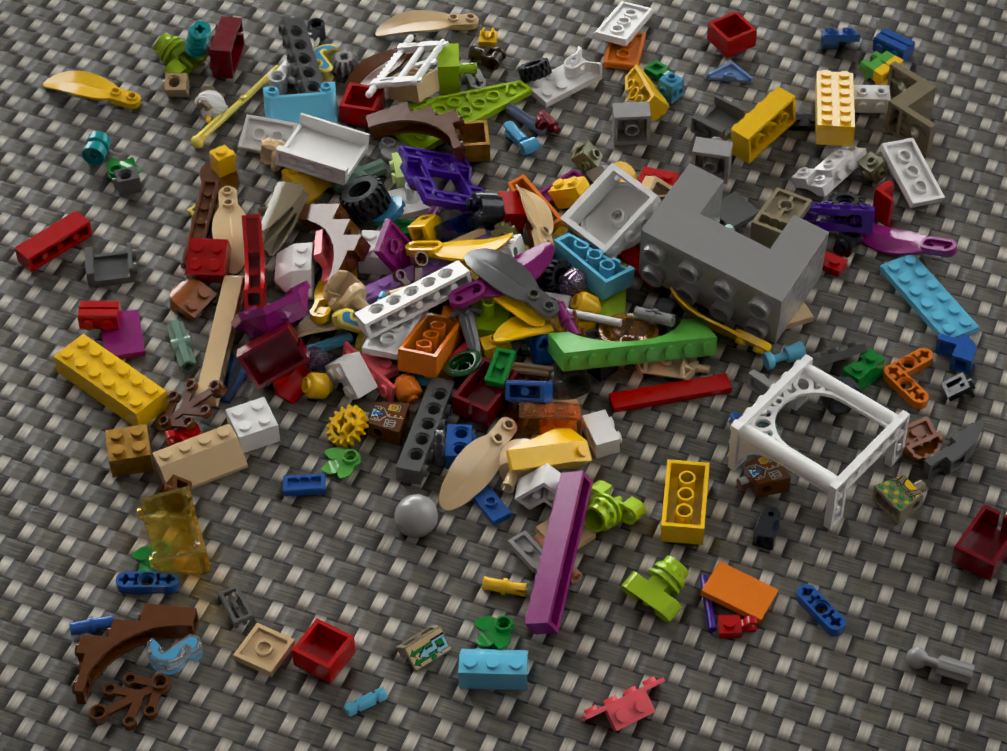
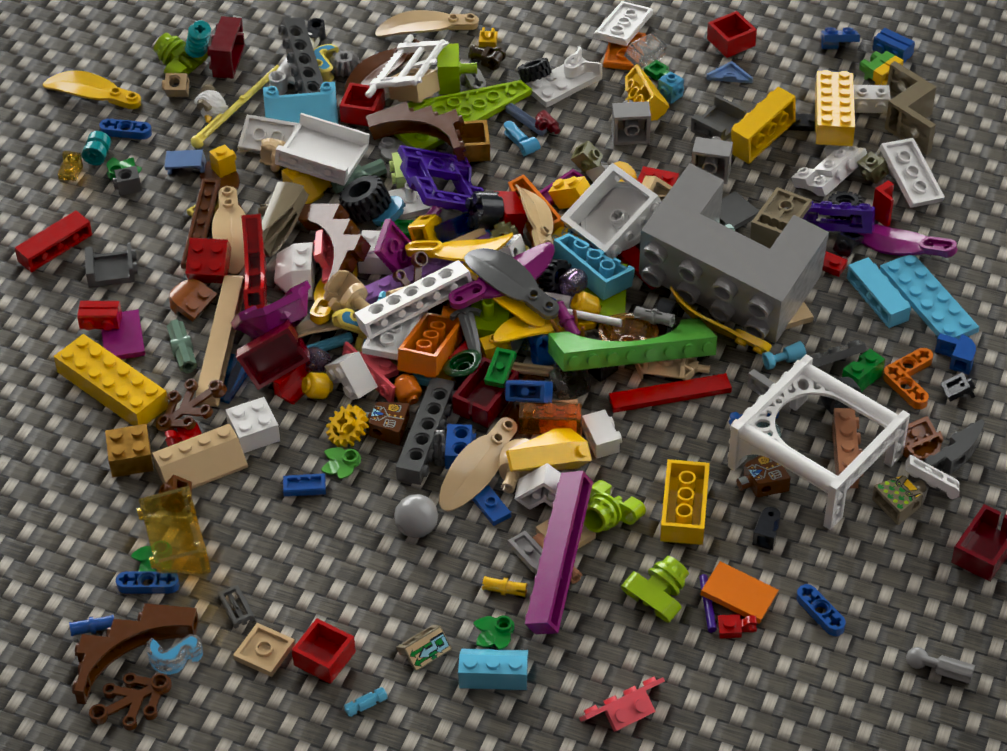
(71, 166): none -> clear yellow bracket
(137, 129): none -> blue beam
(185, 159): none -> medium blue hinge
(646, 50): none -> clear brick
(845, 439): none -> nougat brick
(878, 292): none -> medium azure brick
(932, 476): none -> white plate

